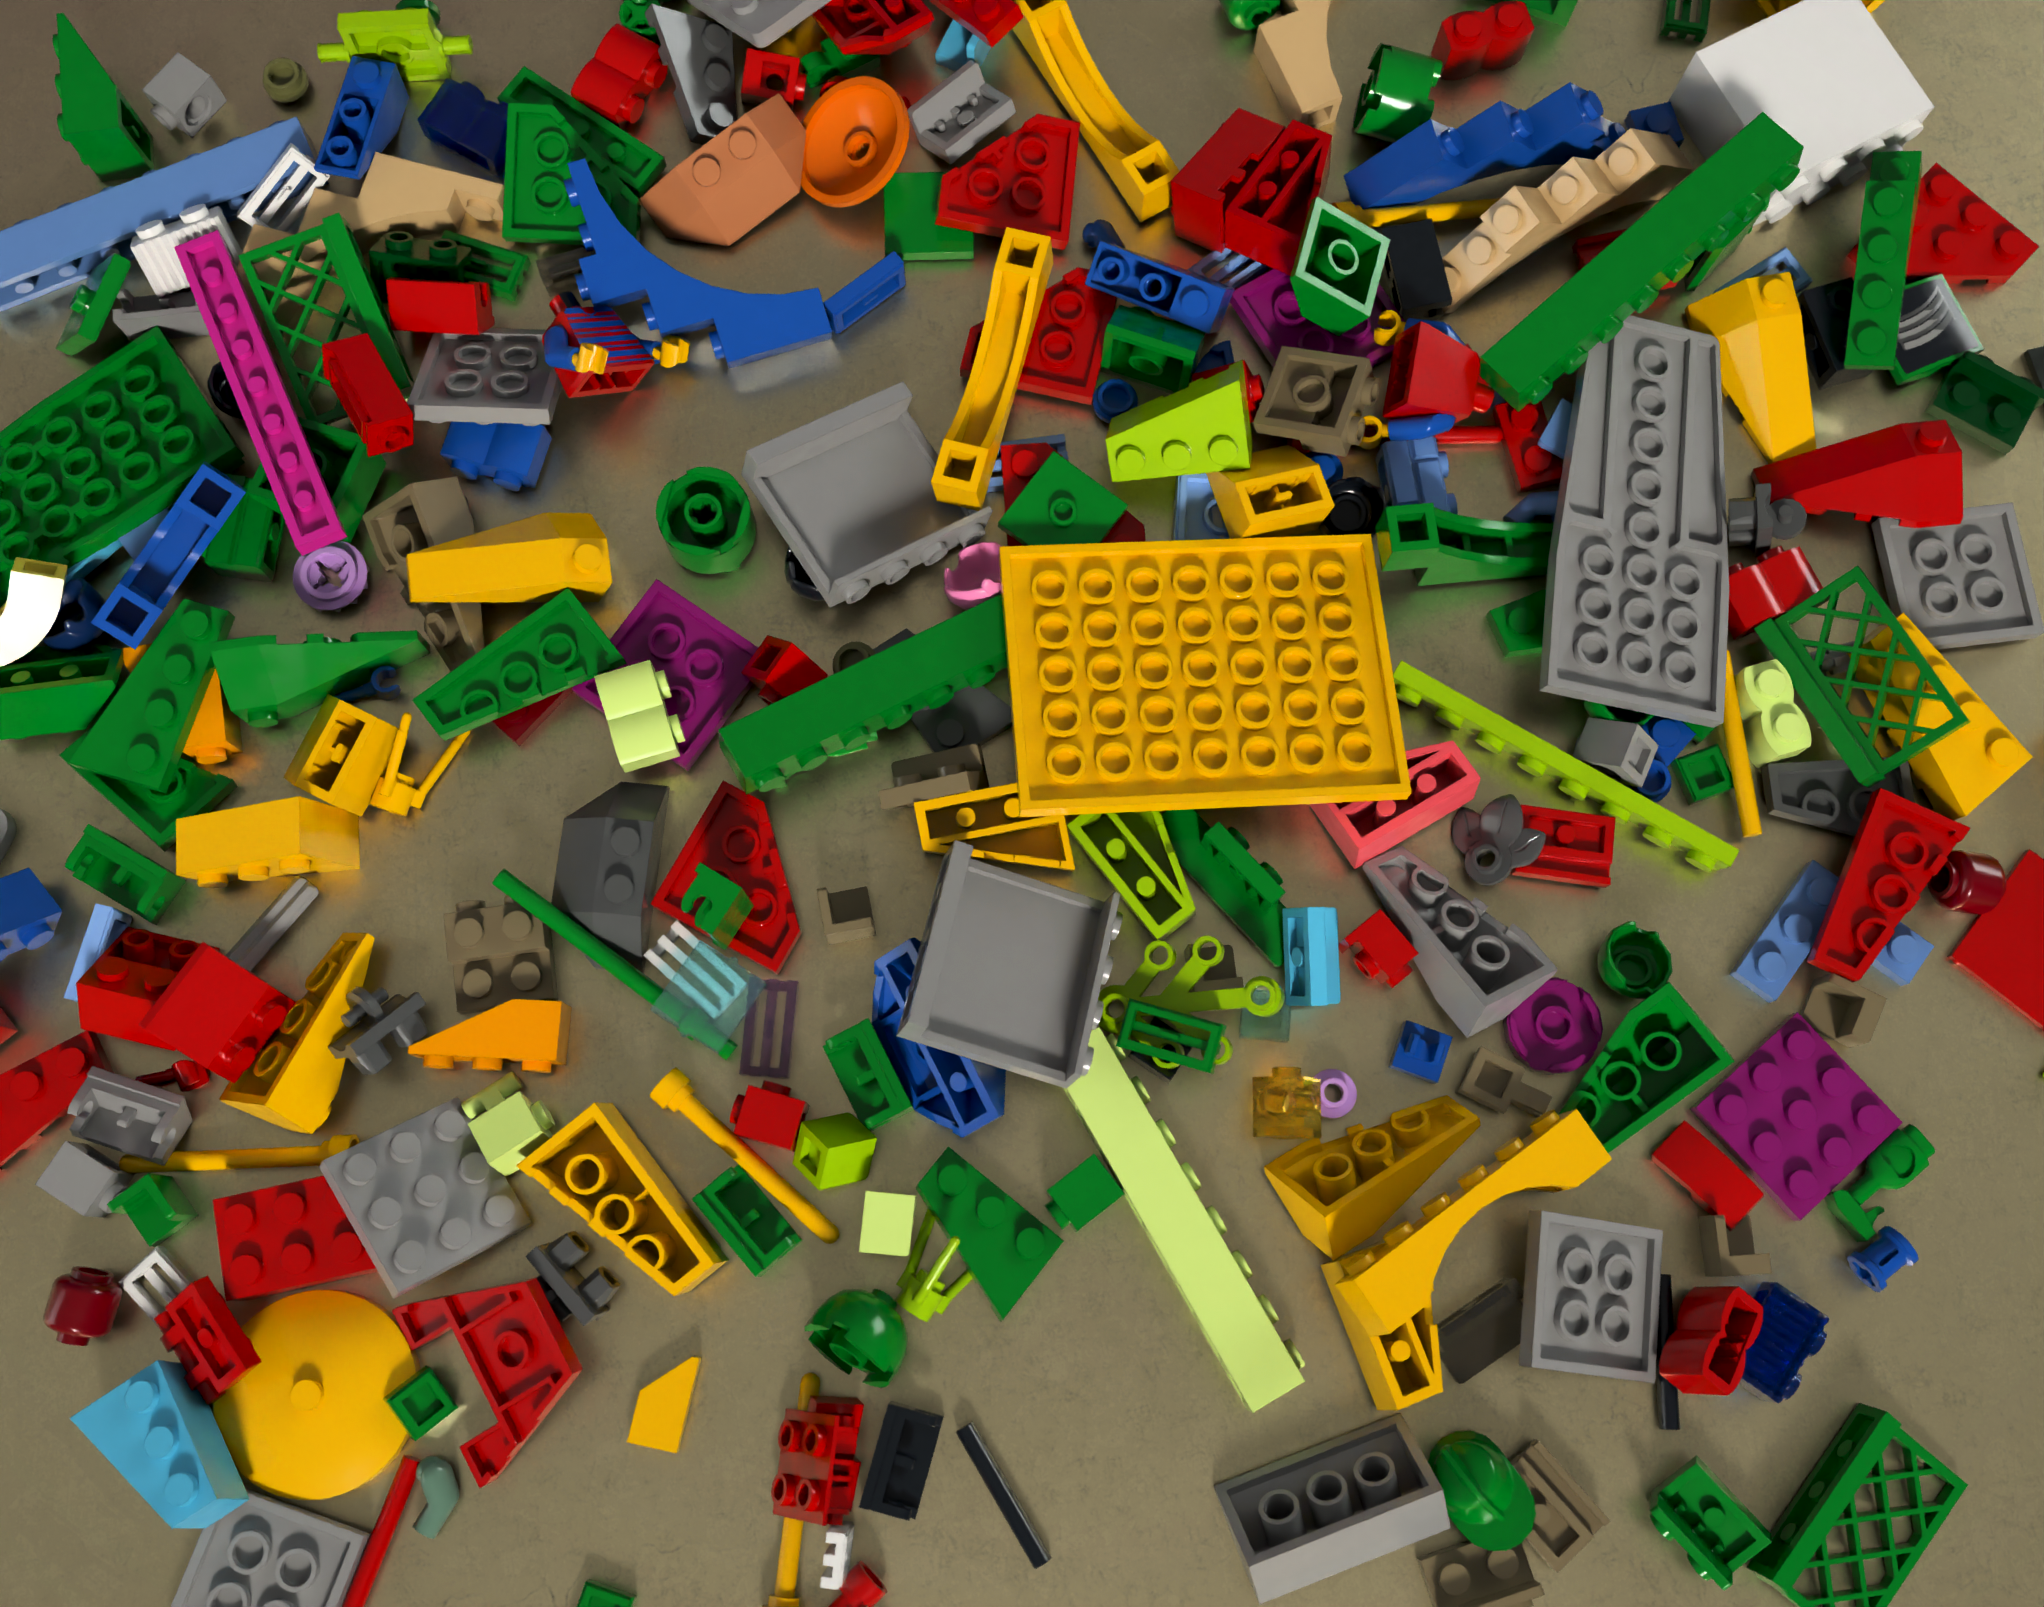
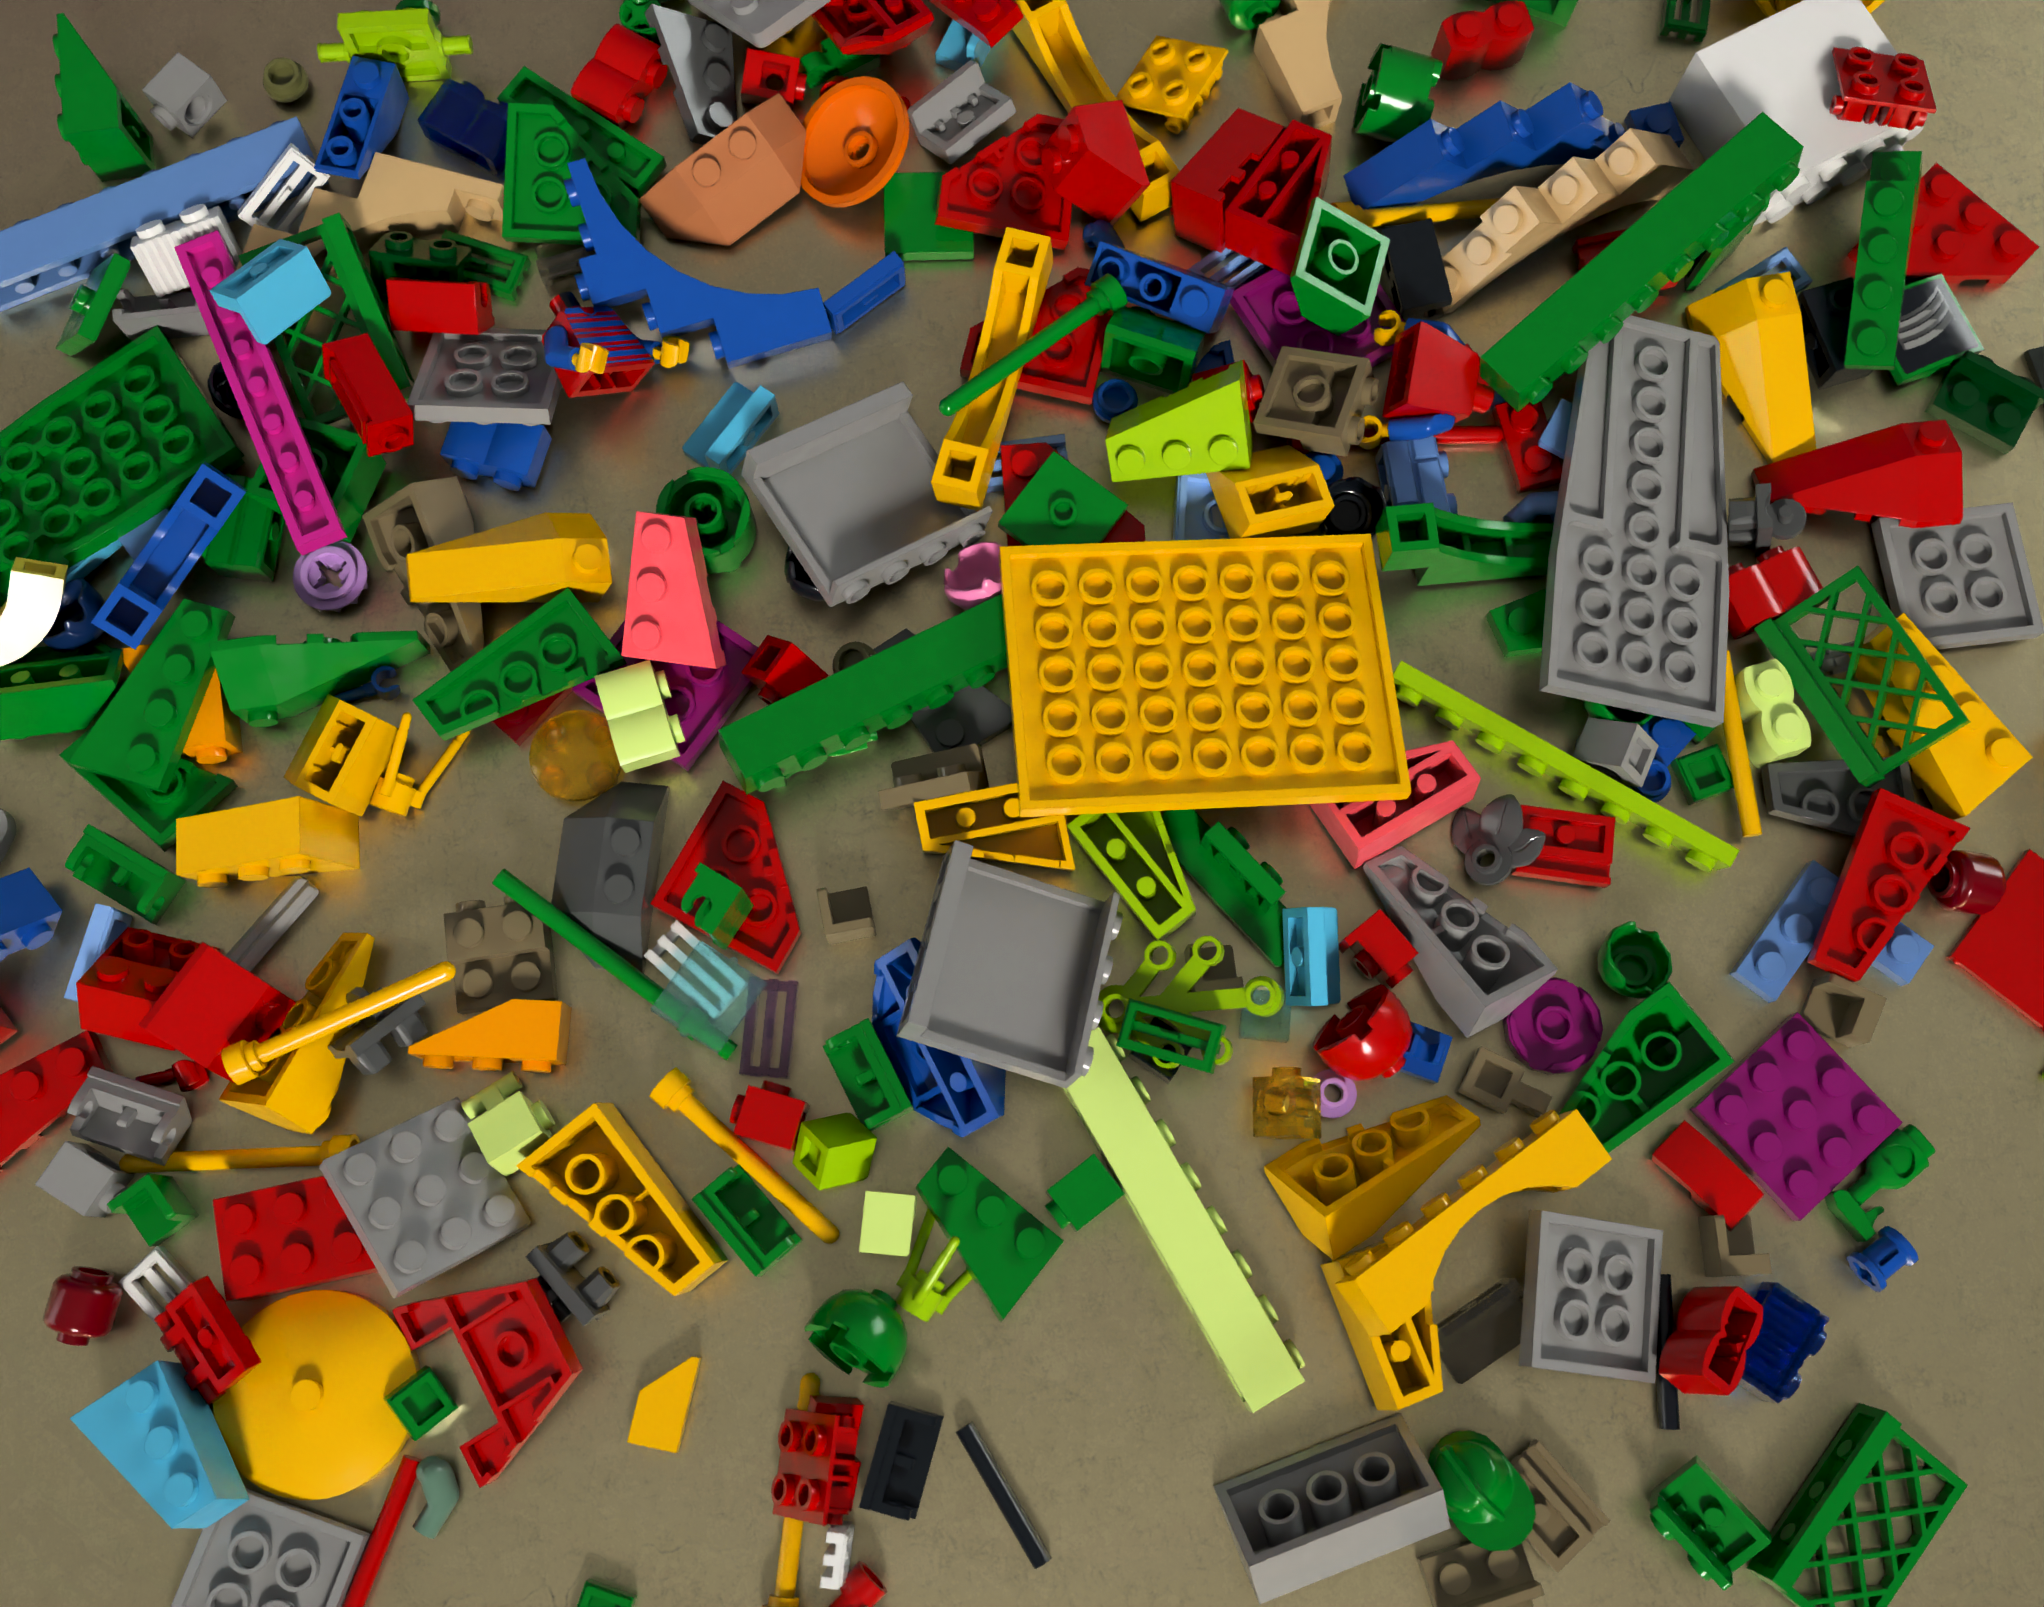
(246, 1060): none -> yellow piece
(273, 289): none -> medium azure panel
(574, 756): none -> clear yellow dish
(669, 595): none -> coral wedge
(732, 428): none -> medium azure panel
(1096, 160): none -> red slope
(1103, 298): none -> green piece
(1173, 80): none -> yellow hinge
(1368, 1038): none -> red cylinder
(1881, 83): none -> red hinge

